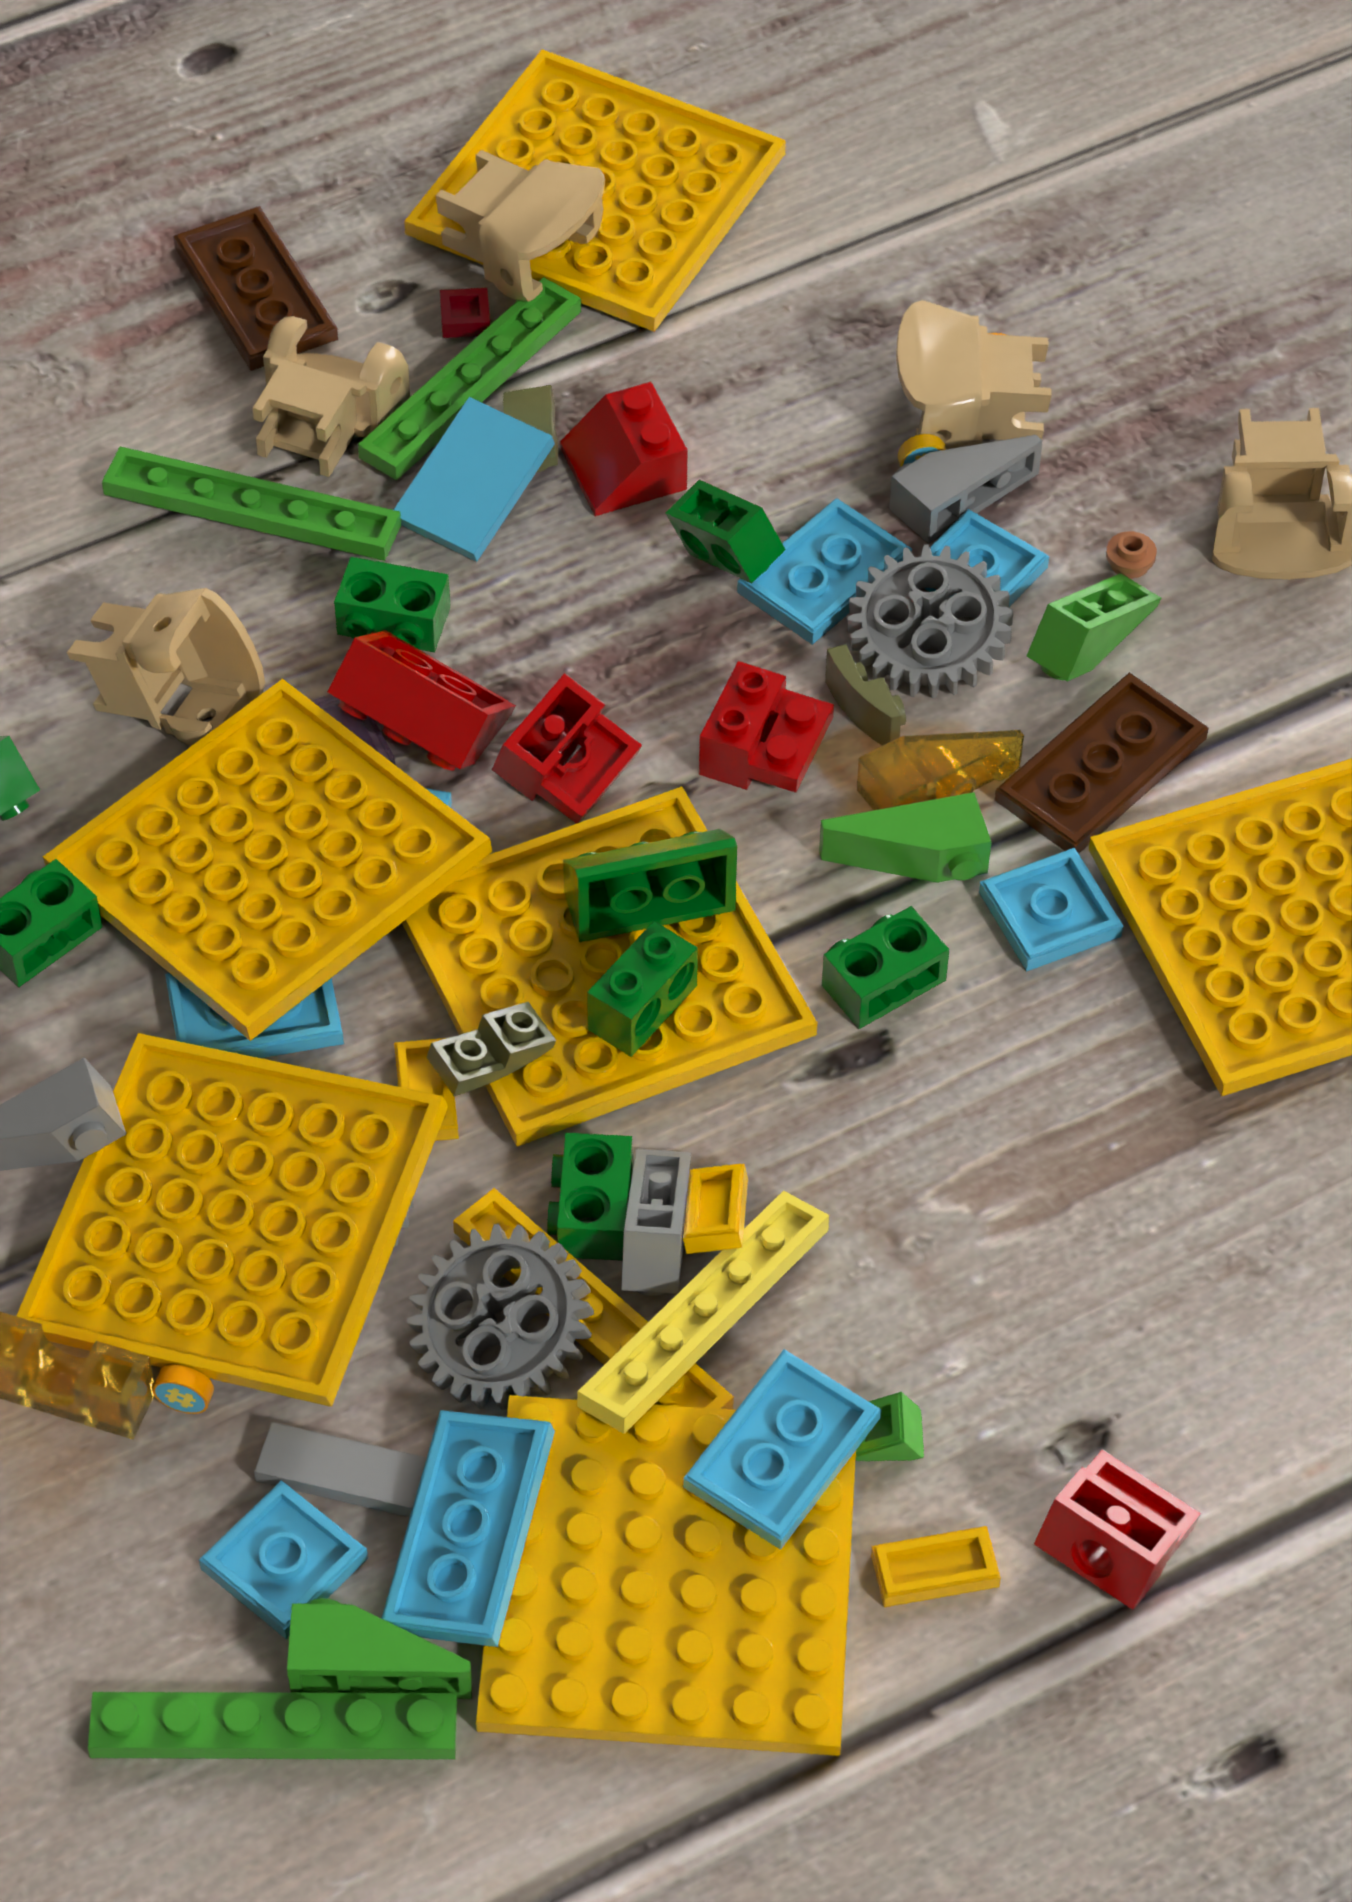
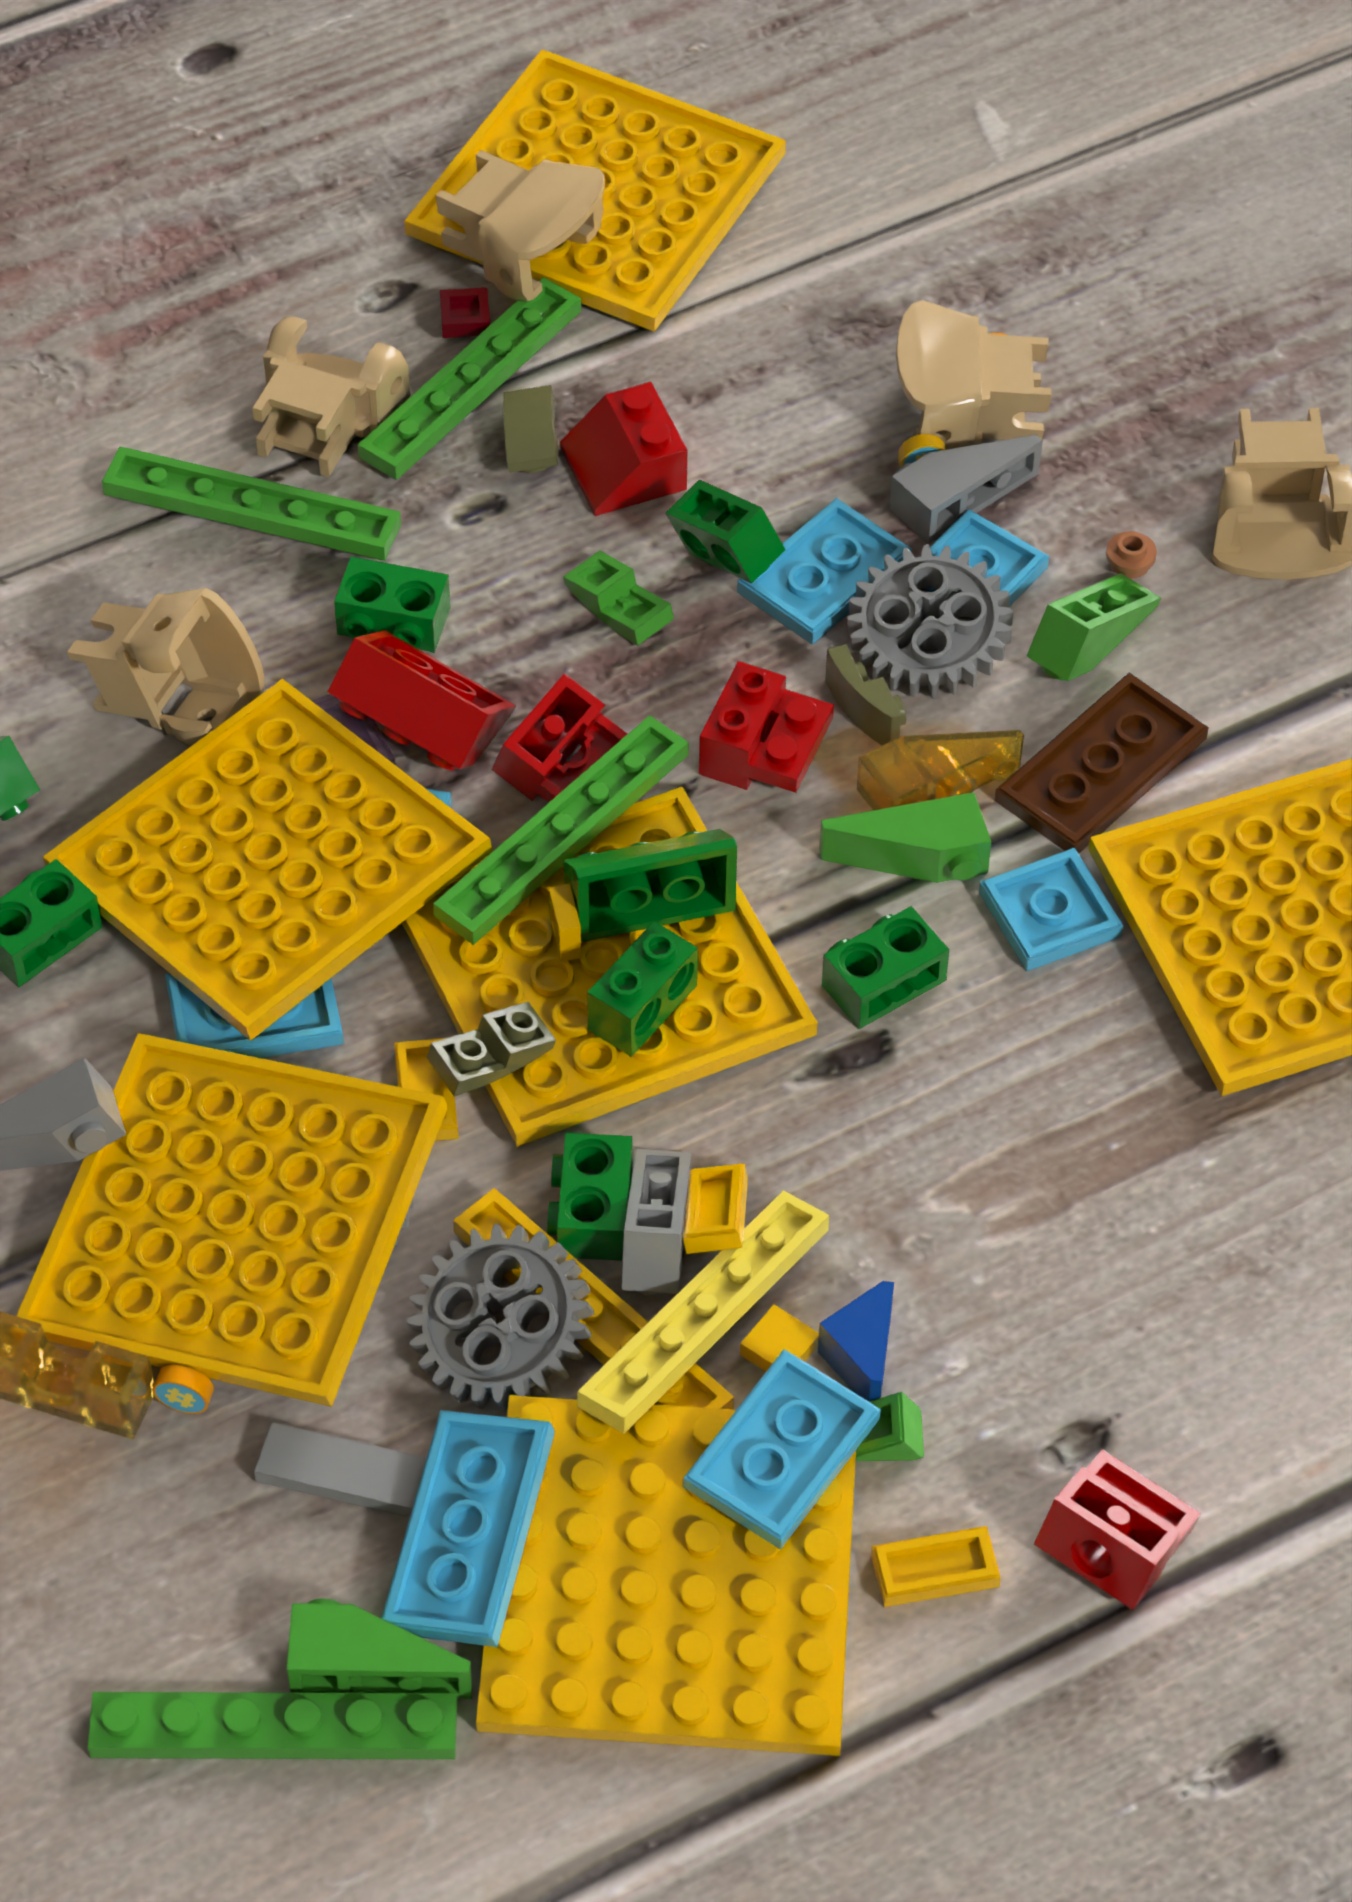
(252, 283): reddish brown tile -> none
(282, 1557): medium azure tile -> none
(473, 478): medium azure tile -> none
(560, 830): none -> bright green plate
(565, 922): none -> yellow tile
(614, 597): none -> bright green slope
(777, 1332): none -> yellow tile
(857, 1340): none -> blue slope

